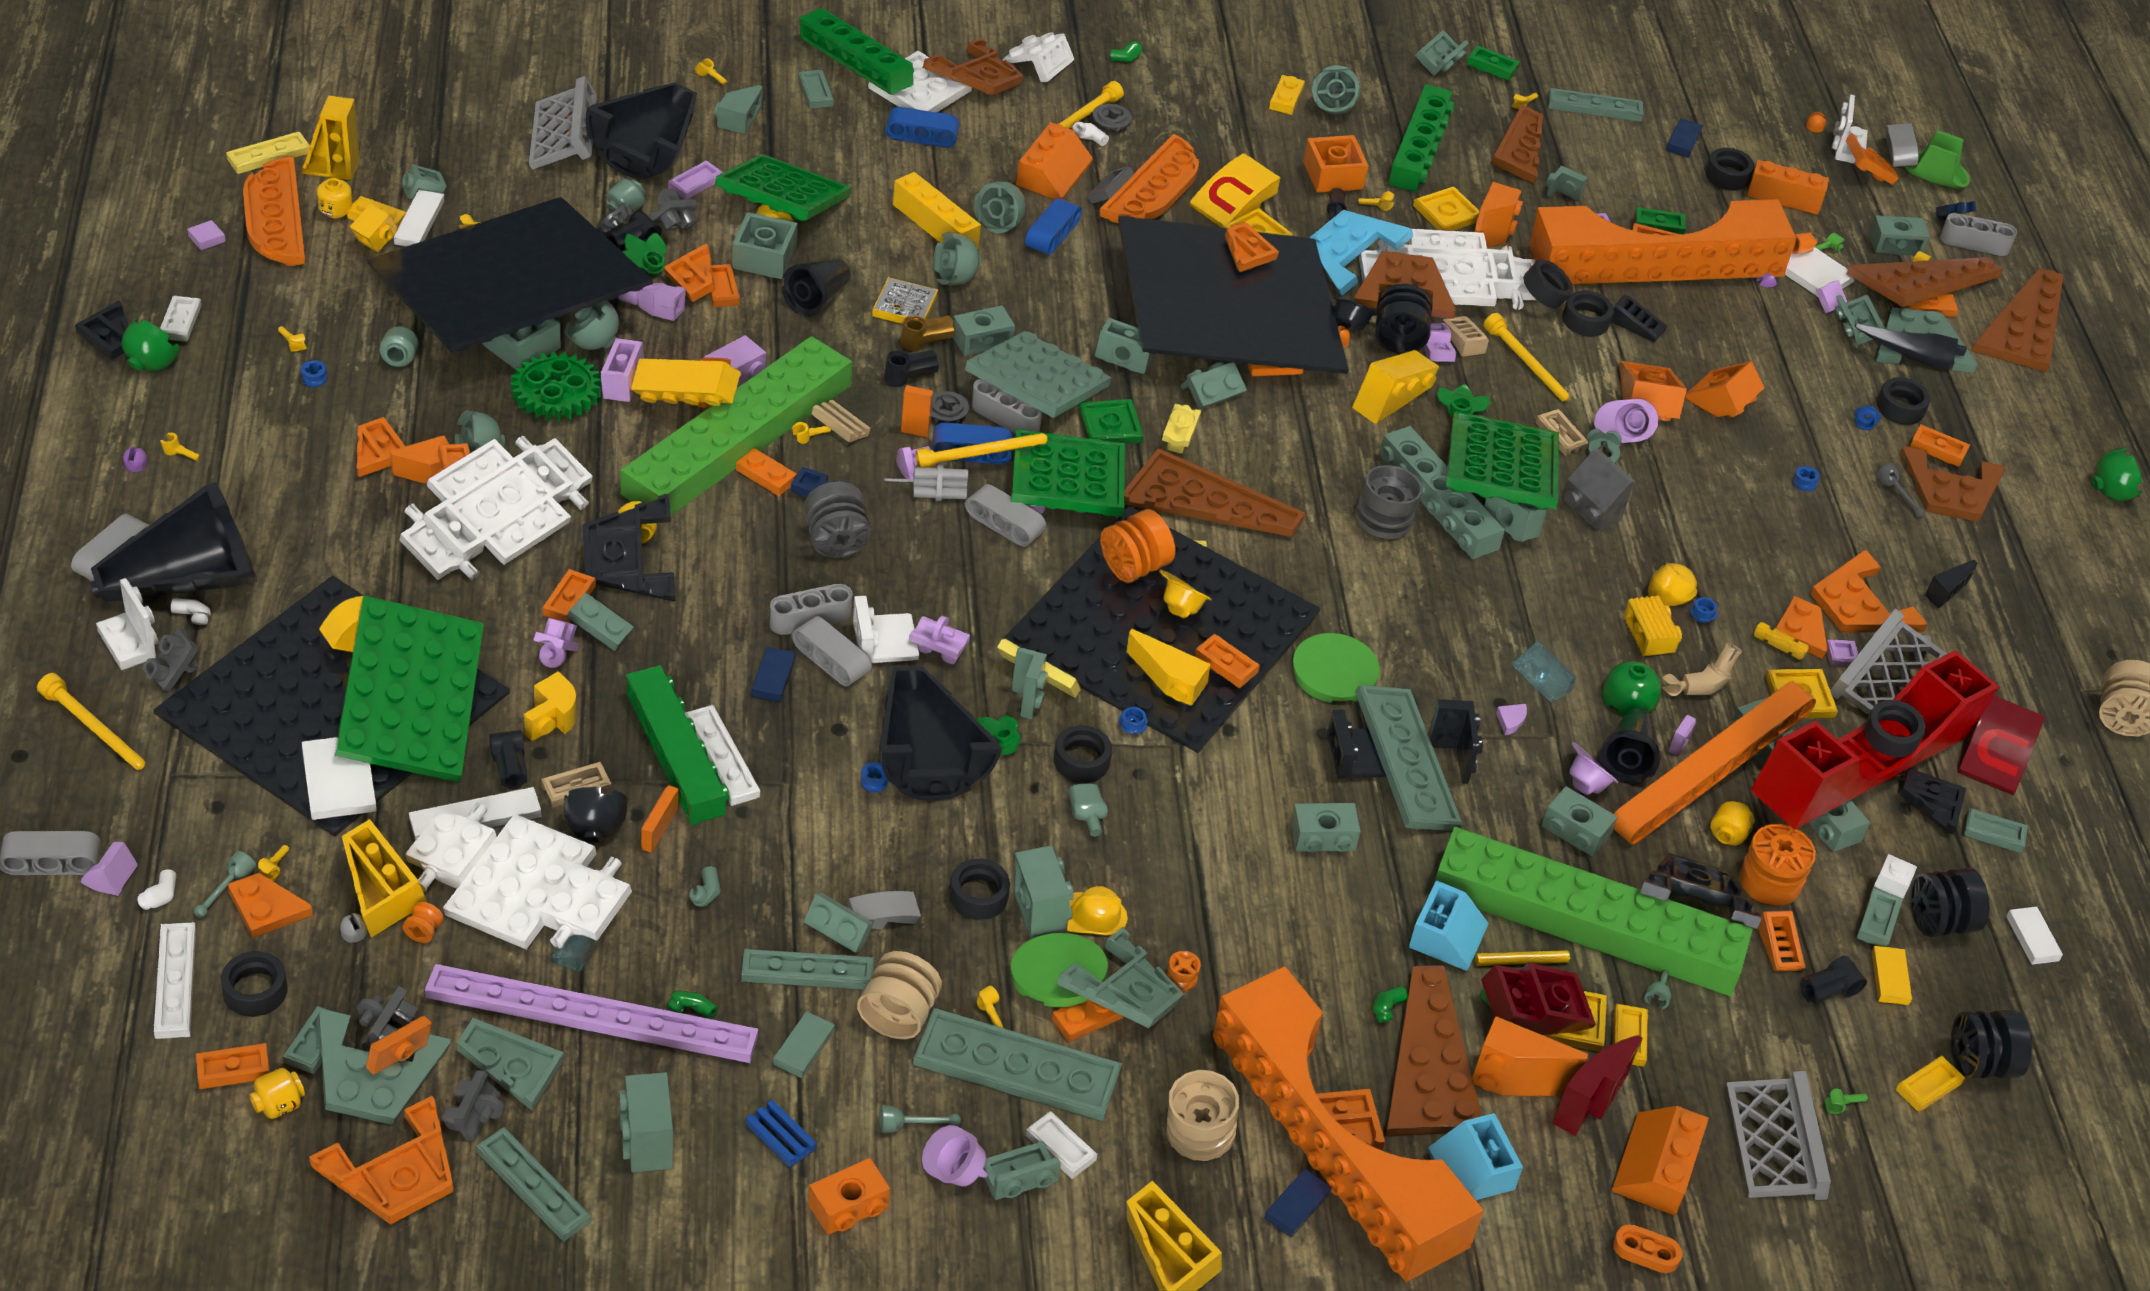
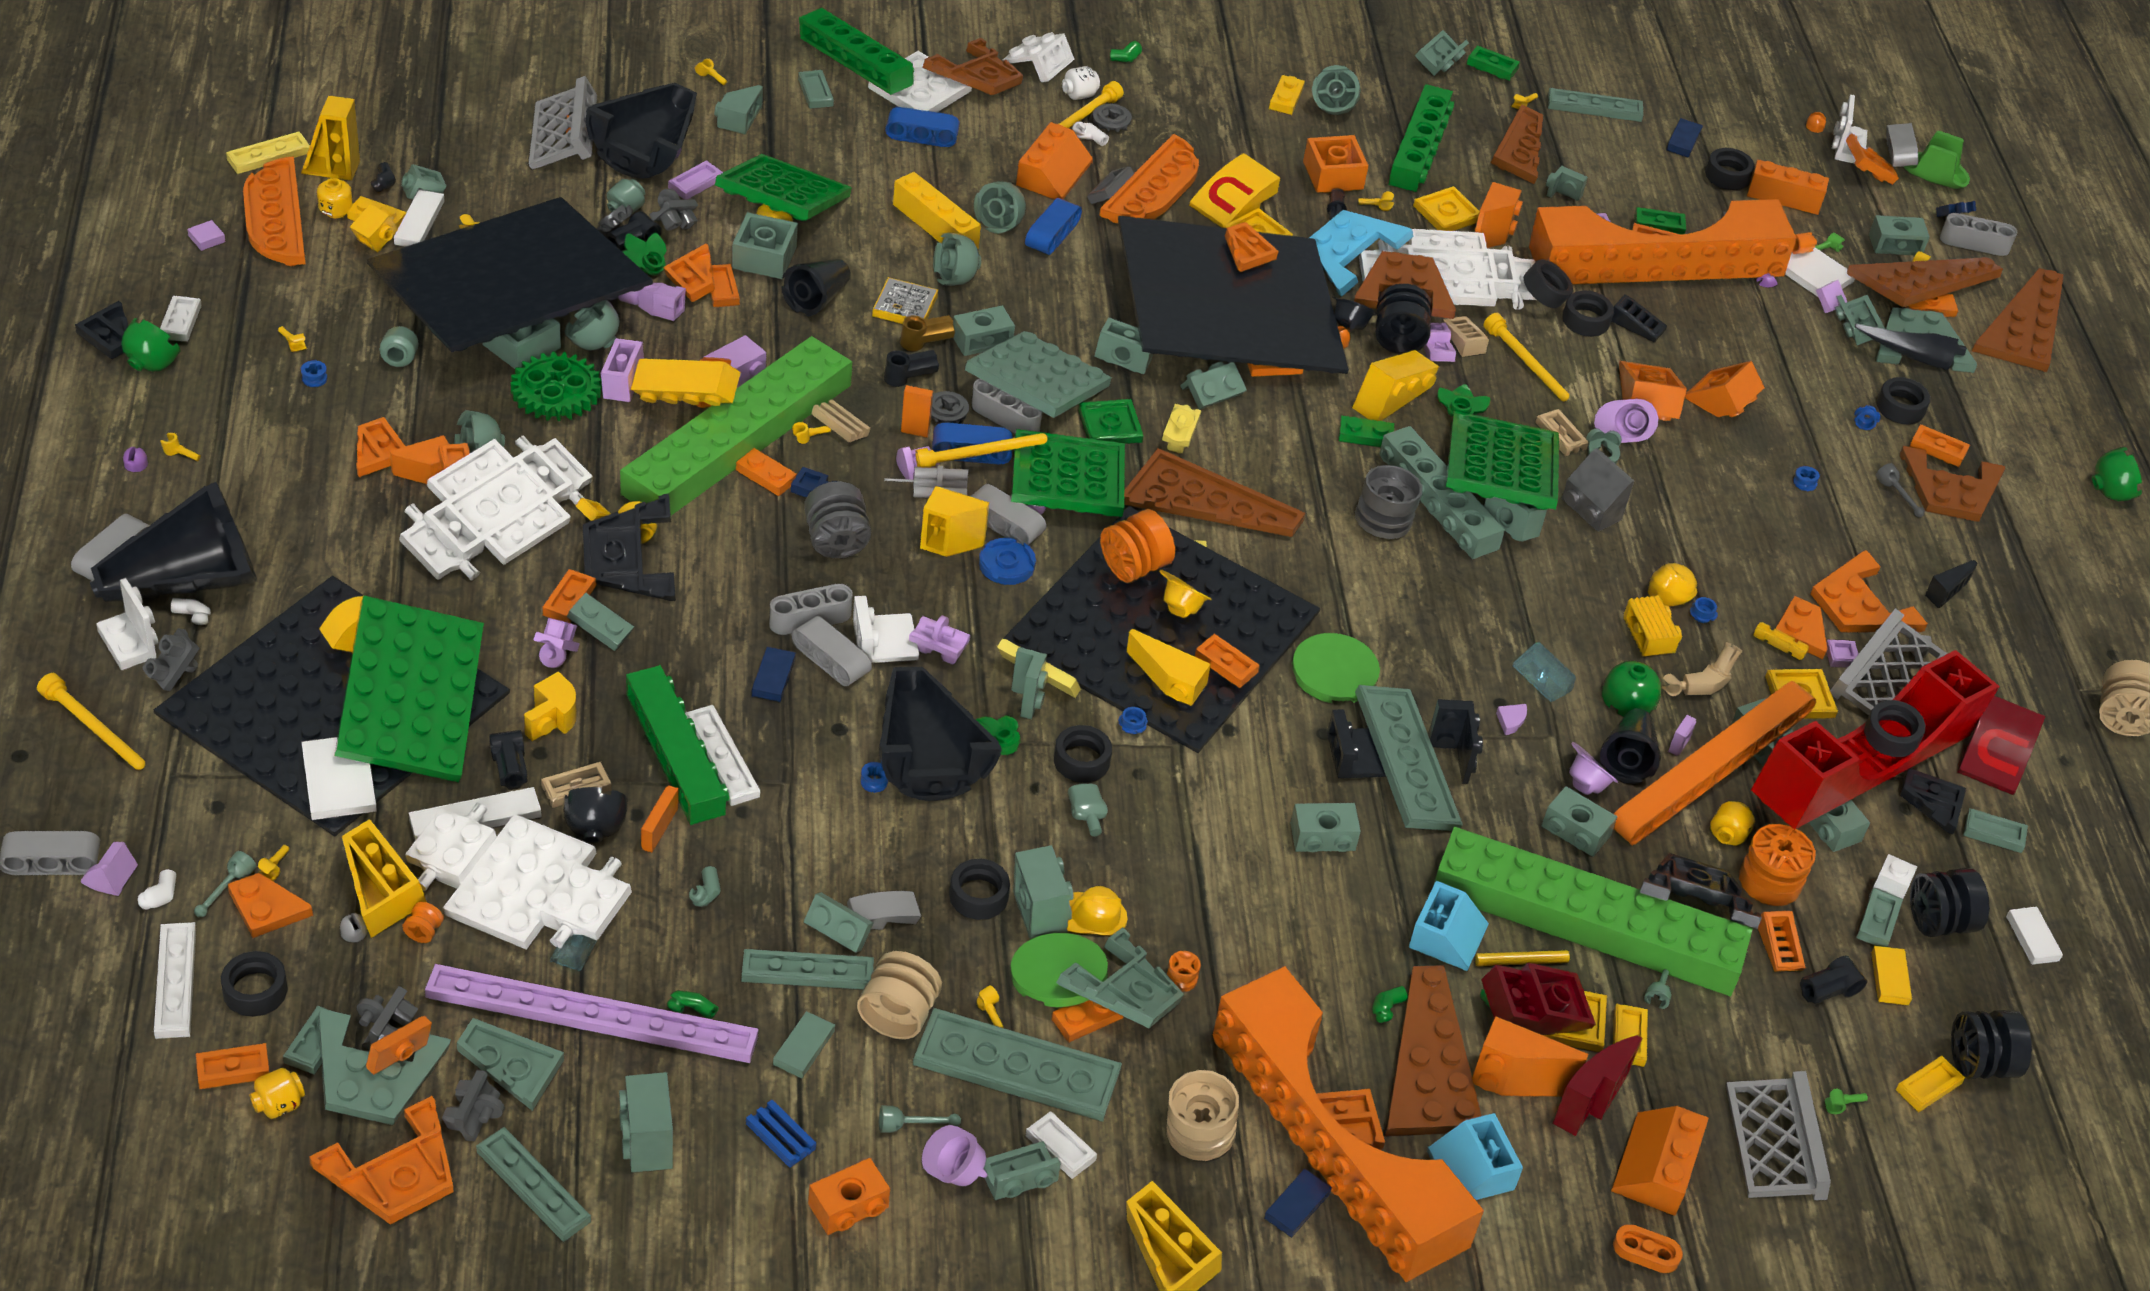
(384, 179): none -> black arm
(591, 509): none -> yellow tile
(953, 523): none -> yellow slope
(1007, 561): none -> blue tile
(1081, 83): none -> white head
(1363, 431): none -> green plate

